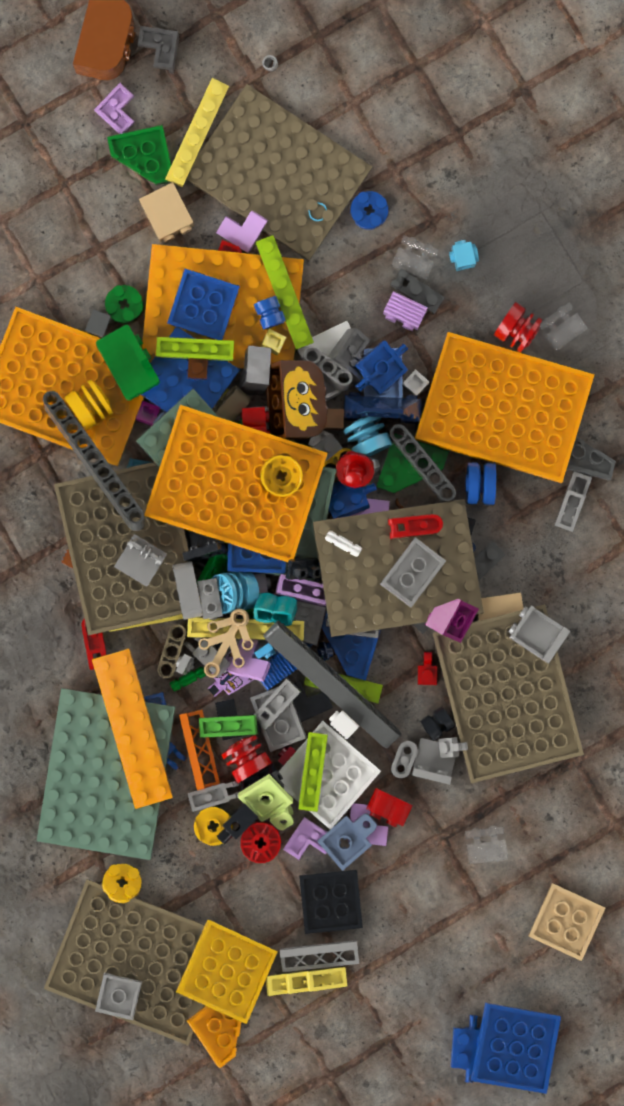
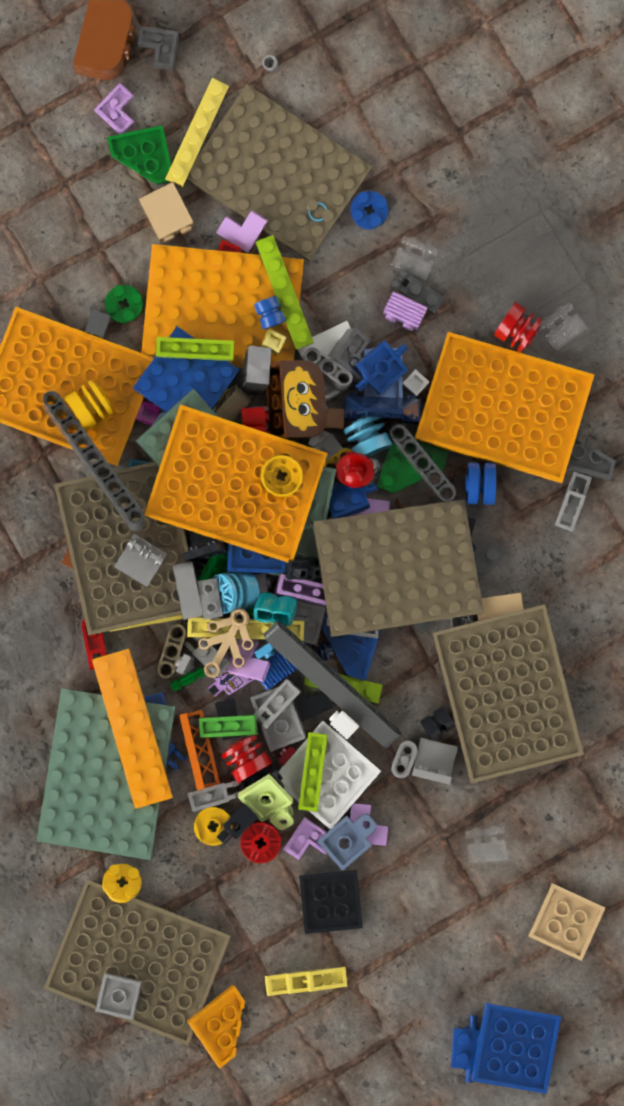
(128, 362): green bracket -> none
(197, 368): reddish brown plate -> none
(203, 304): blue plate -> none
(226, 971): yellow plate -> none
(318, 949): light grey fence -> none
(343, 543): white axle -> none
(389, 807): red brick -> none
(412, 572): light grey plate -> none
(415, 526): red plate -> none
(426, 673): red plate -> none
(450, 747): light grey plate -> none
(452, 619): magenta slope -> none
(464, 255): medium azure brick -> none
(538, 633): light grey panel -> none

